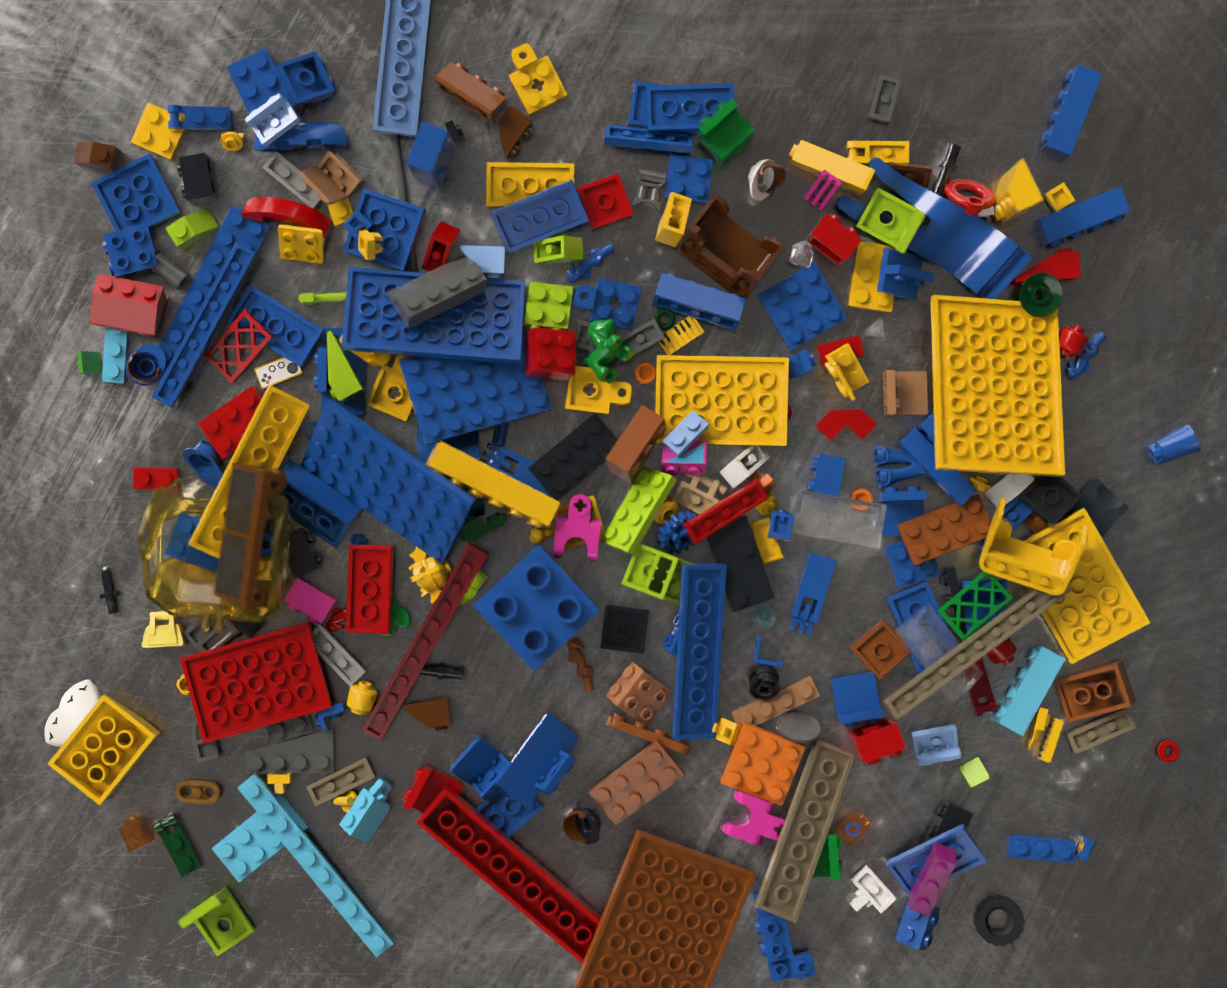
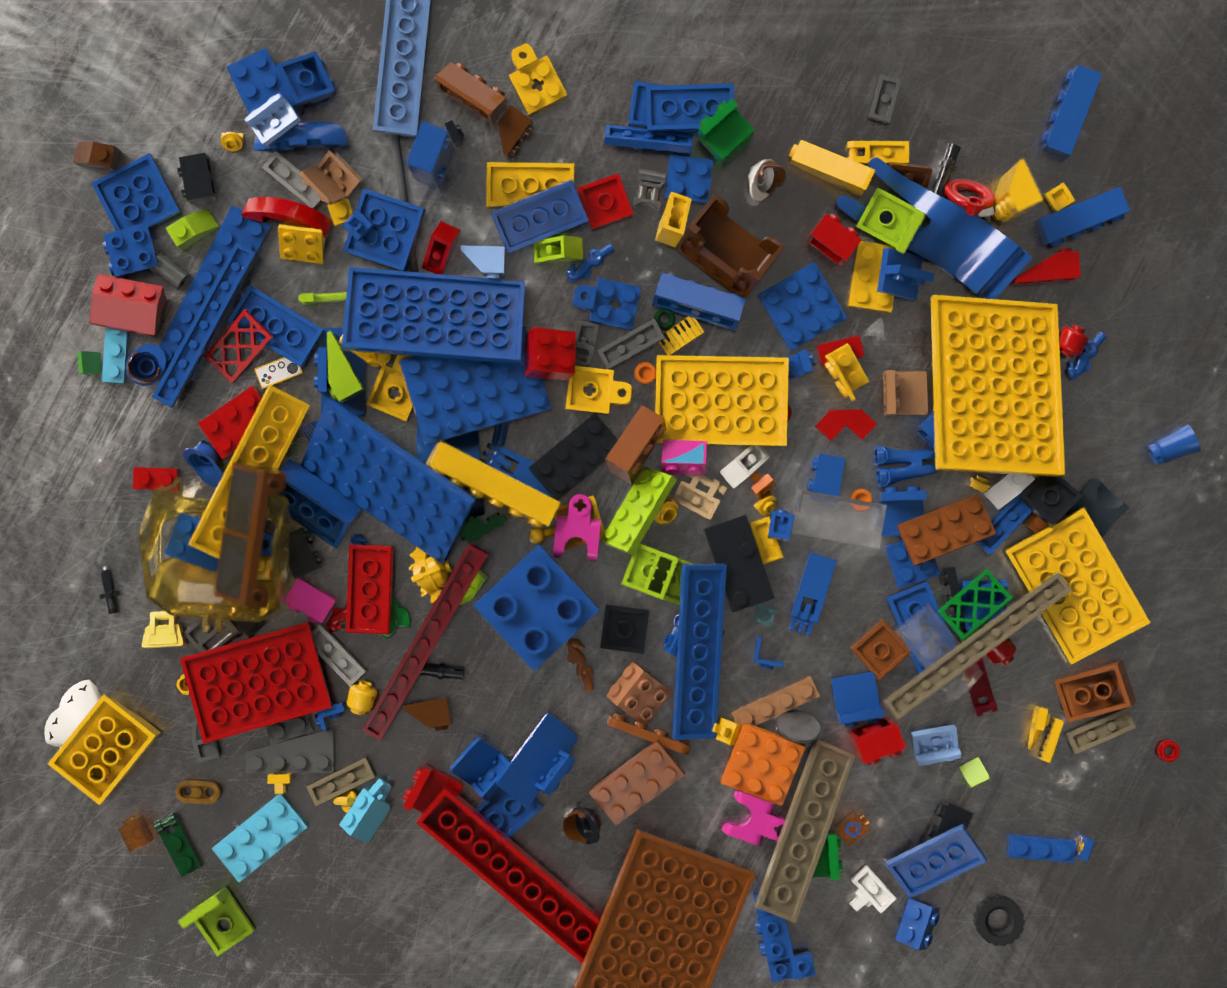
(154, 134): yellow plate -> none
(199, 118): blue plate -> none
(315, 865): medium azure plate -> none
(367, 245): yellow tile -> none
(438, 291): dark grey slope -> none
(548, 306): lime plate -> none
(608, 347): green animal -> none
(673, 535): blue gear -> none
(685, 434): plate -> none
(726, 511): red tile -> none
(764, 683): black wheel -> none
(802, 254): clear slope -> none
(816, 198): dark pink tile -> none
(924, 455): blue tile -> none
(932, 879): magenta brick -> none
(1026, 562): yellow windscreen -> none
(1029, 690): medium azure brick -> none
(1050, 294): dark green dish -> none

